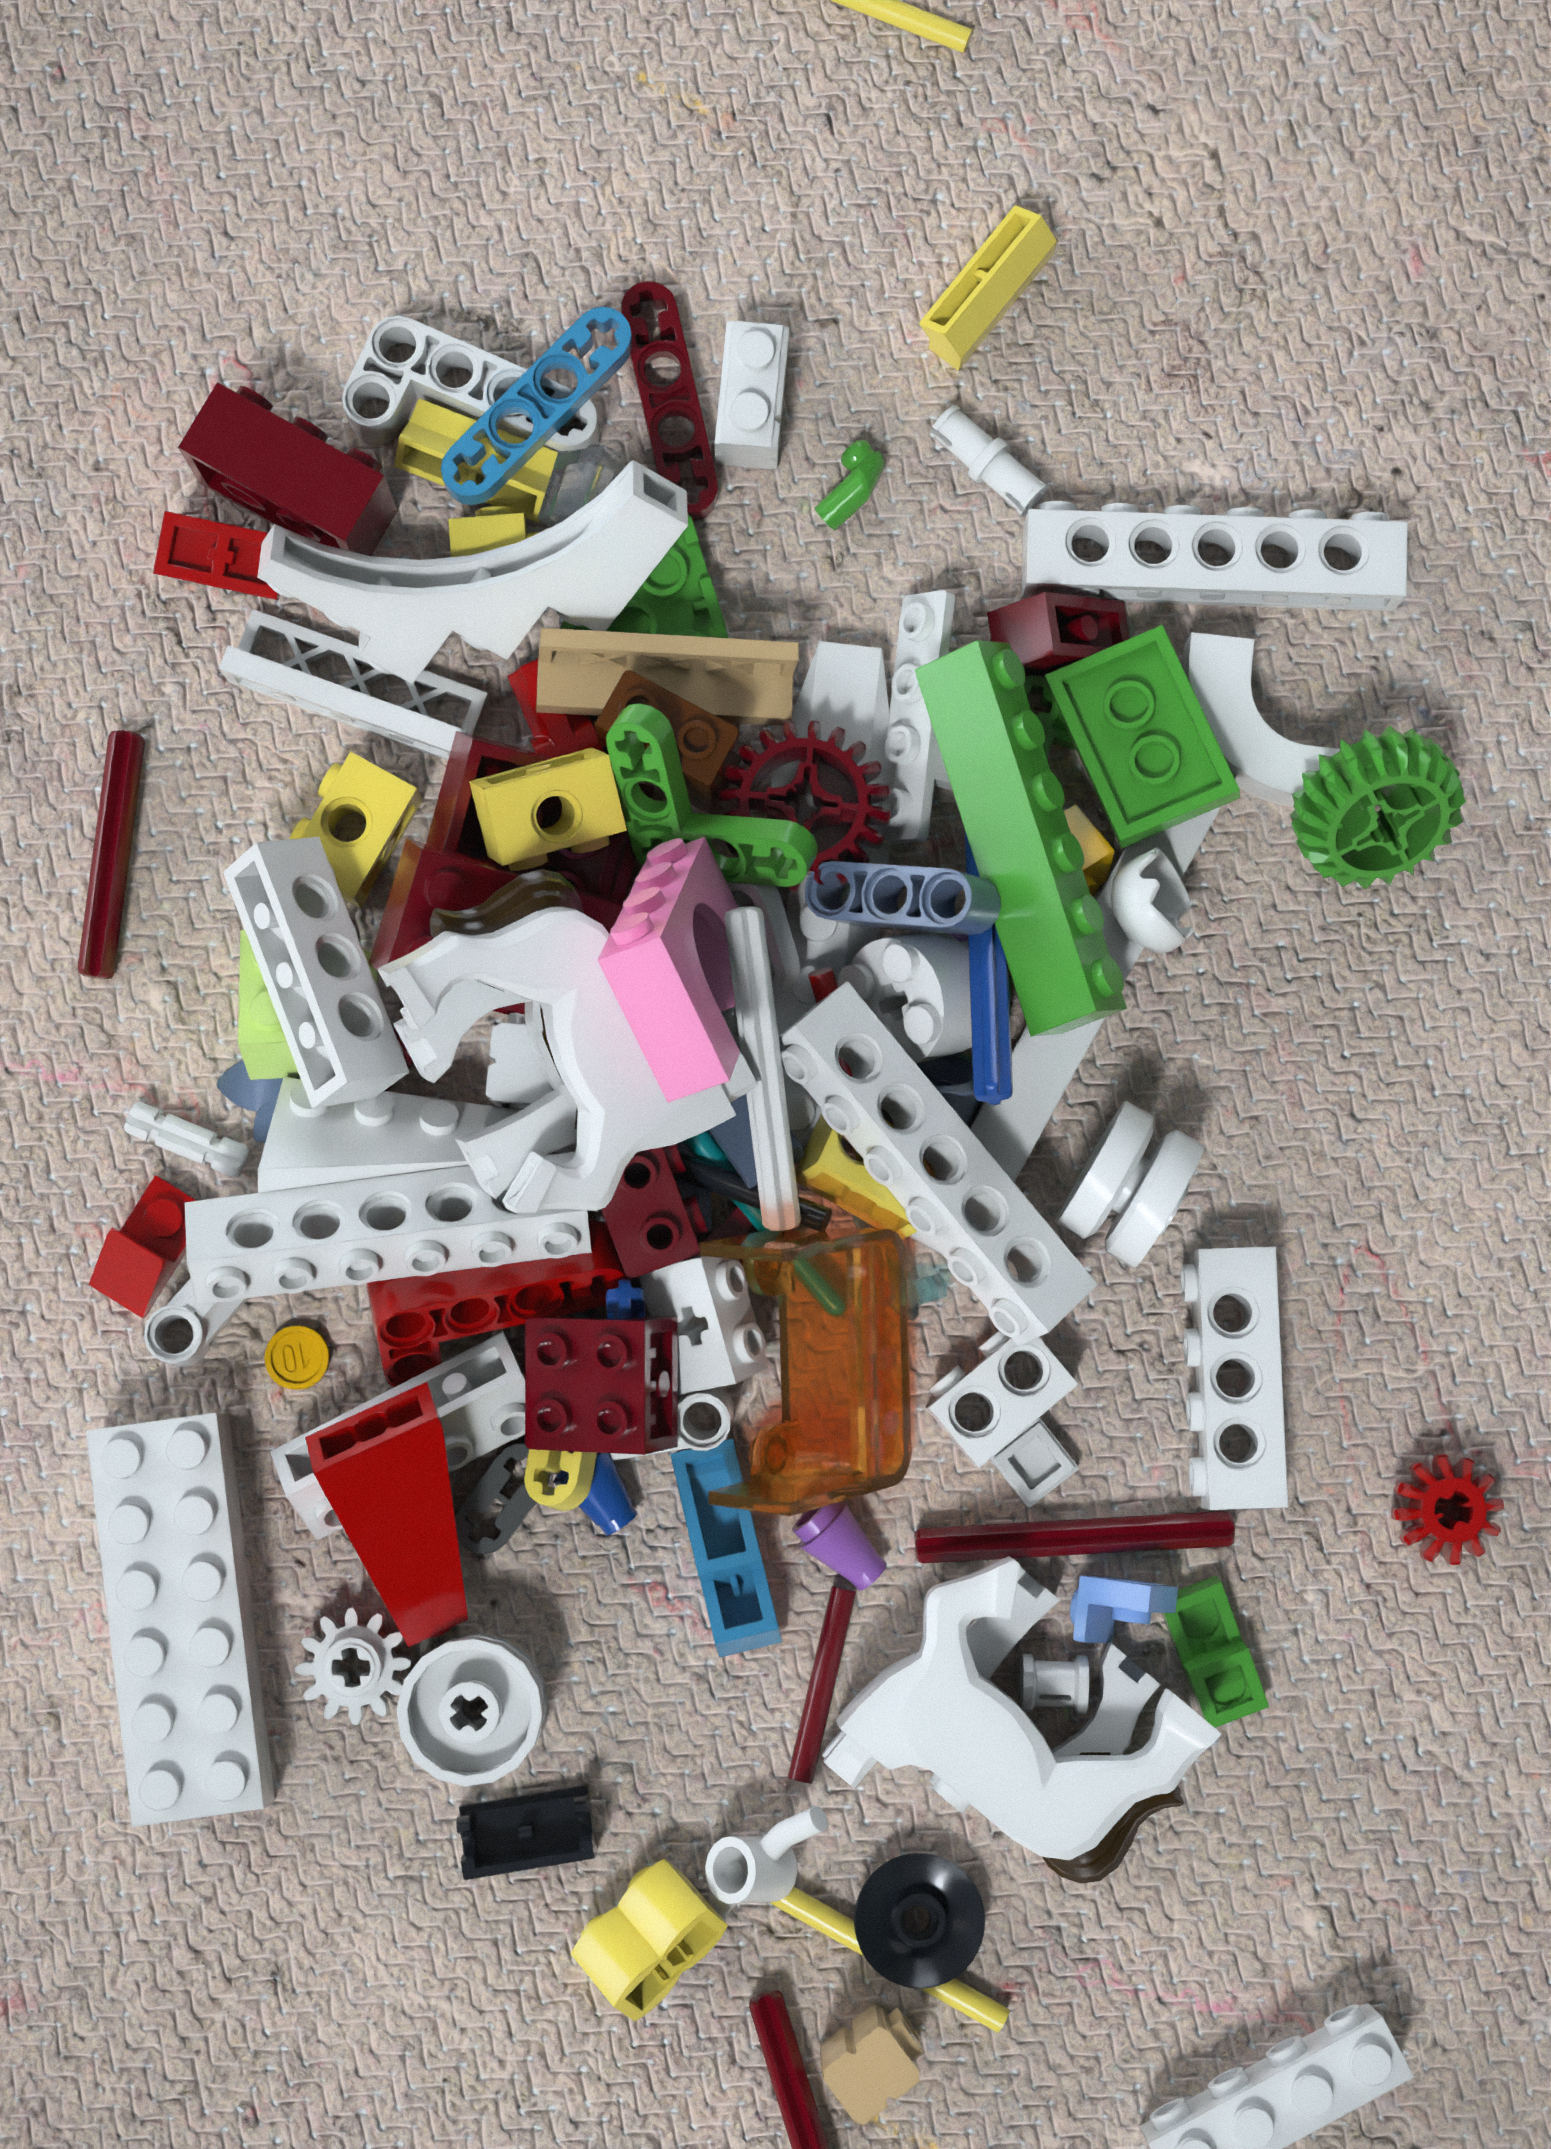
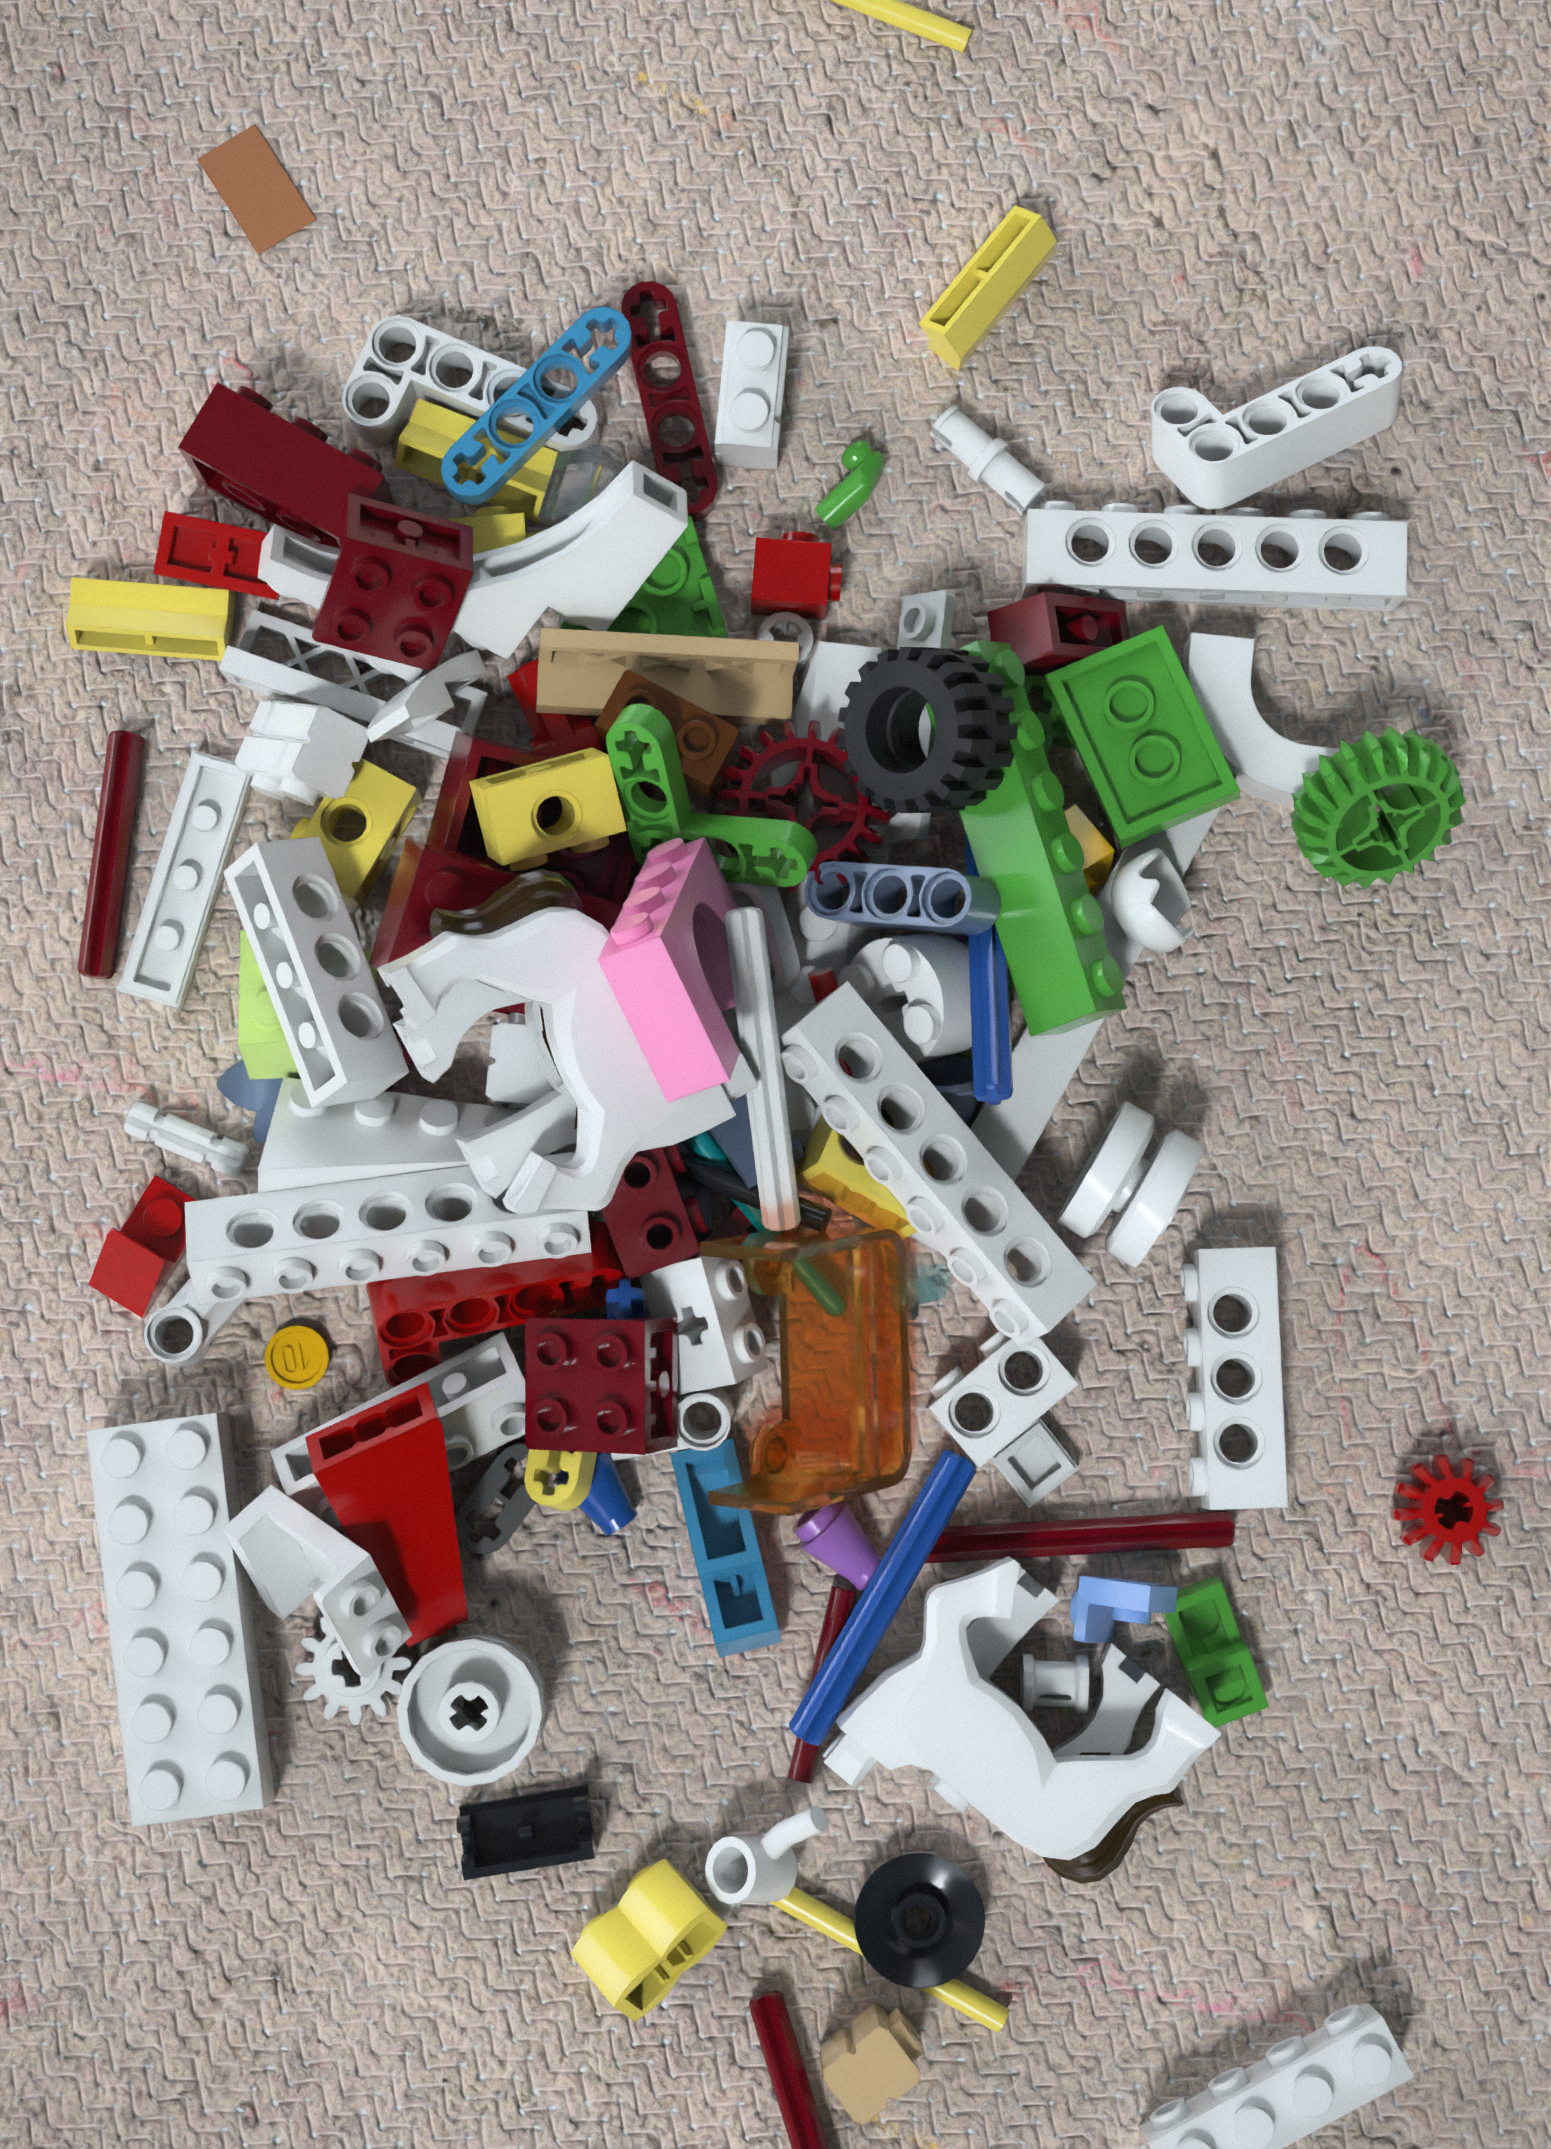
(150, 619): none -> light yellow piece
(186, 881): none -> white tile
(256, 189): none -> nougat sticker
(299, 1555): none -> white panel
(301, 751): none -> white brick
(395, 583): none -> dark red bracket
(425, 697): none -> white slope
(786, 621): none -> white bush
(794, 576): none -> red brick
(882, 1598): none -> blue axle
(884, 730): none -> black tyre
(1277, 435): none -> white beam

